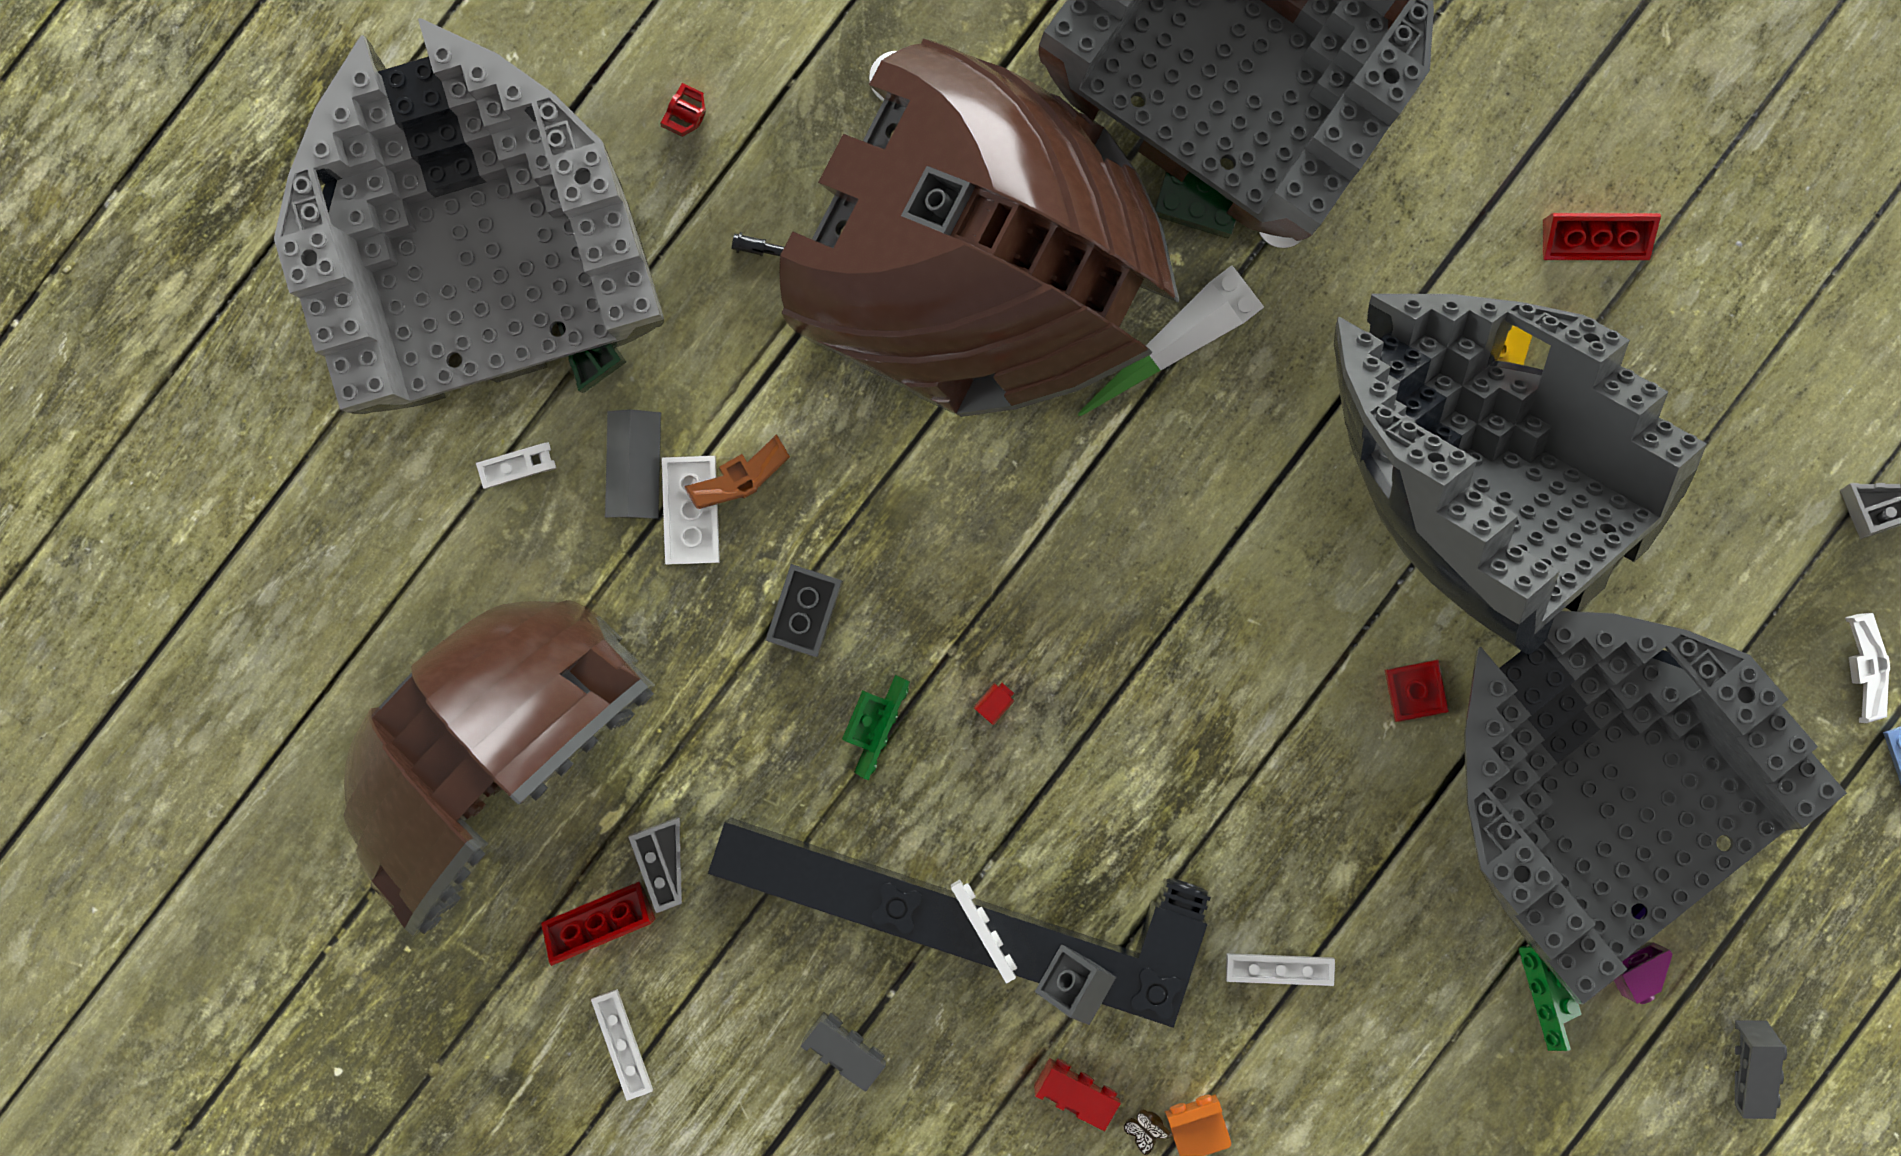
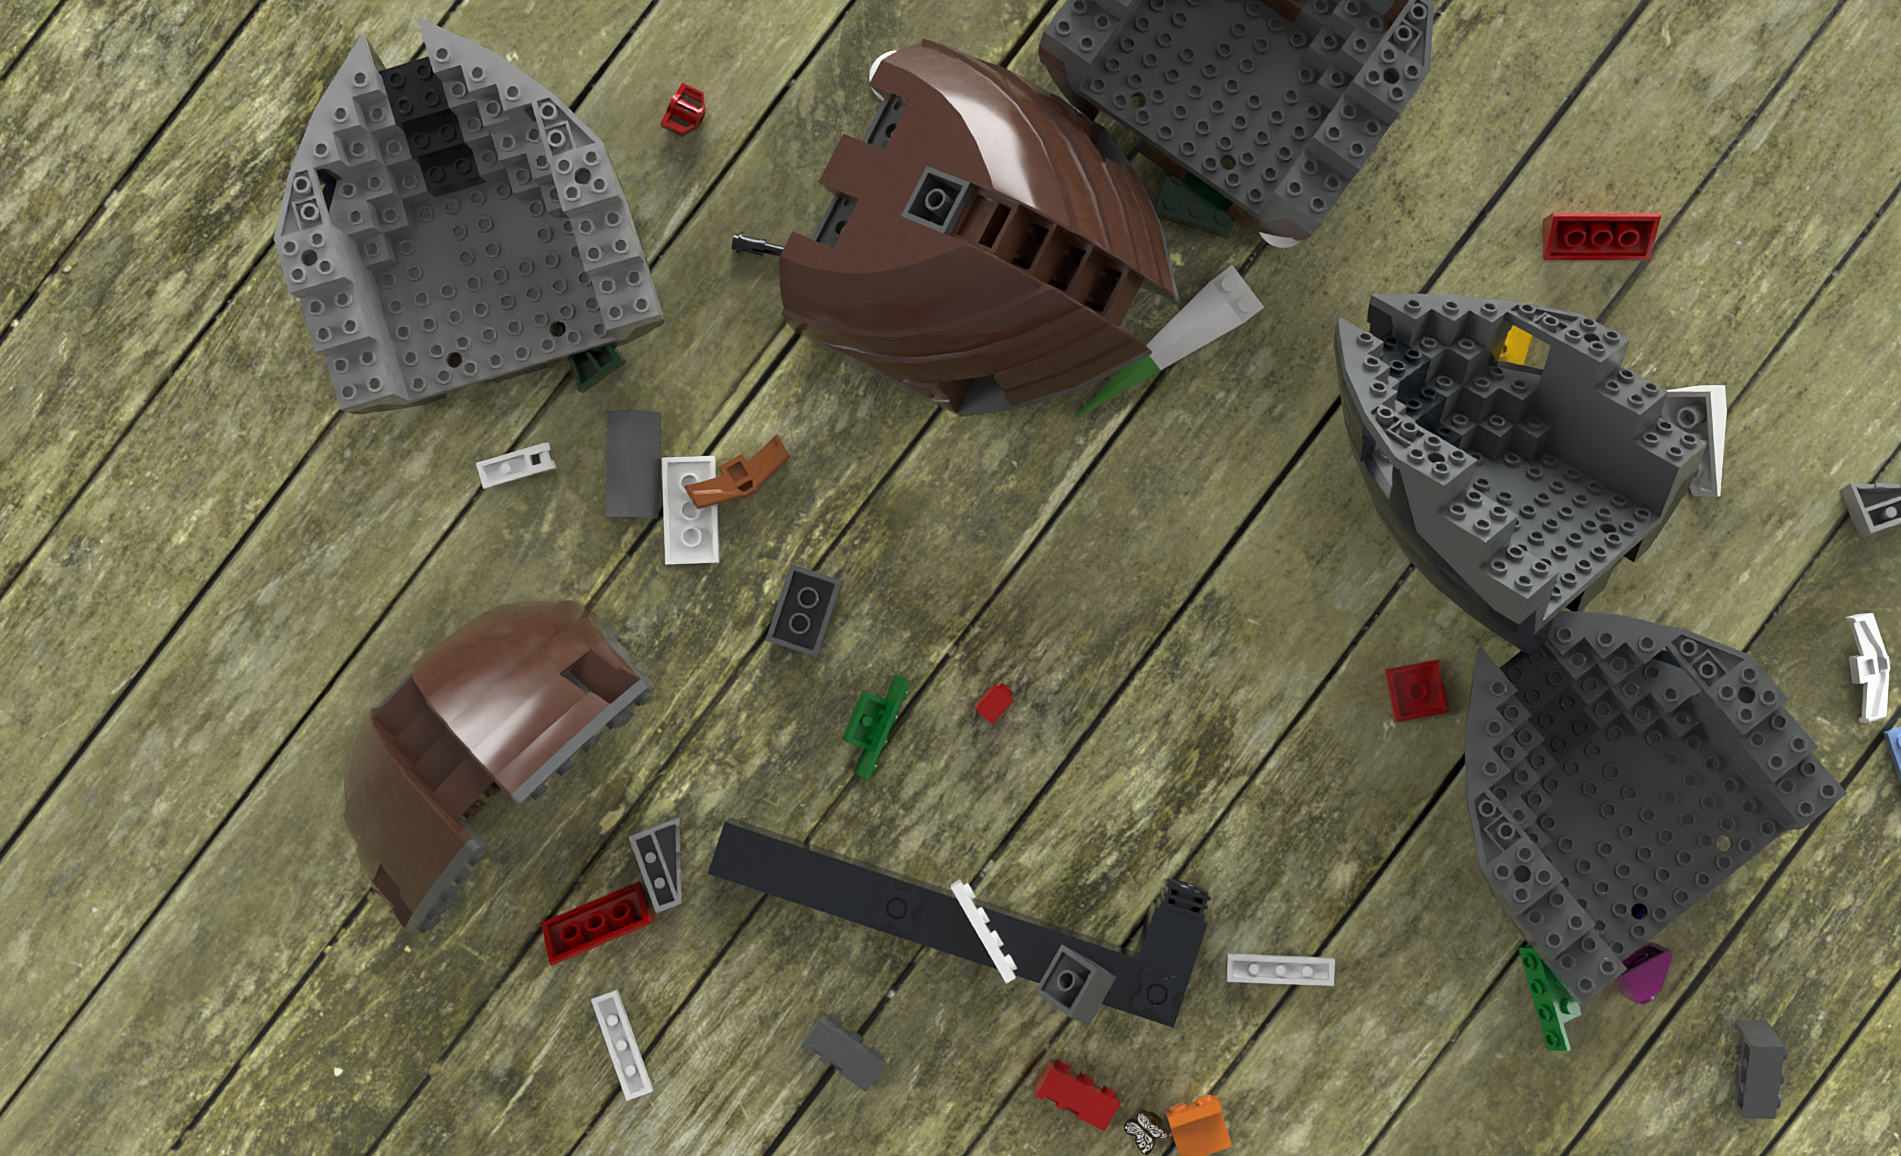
(1703, 413): none -> white wedge

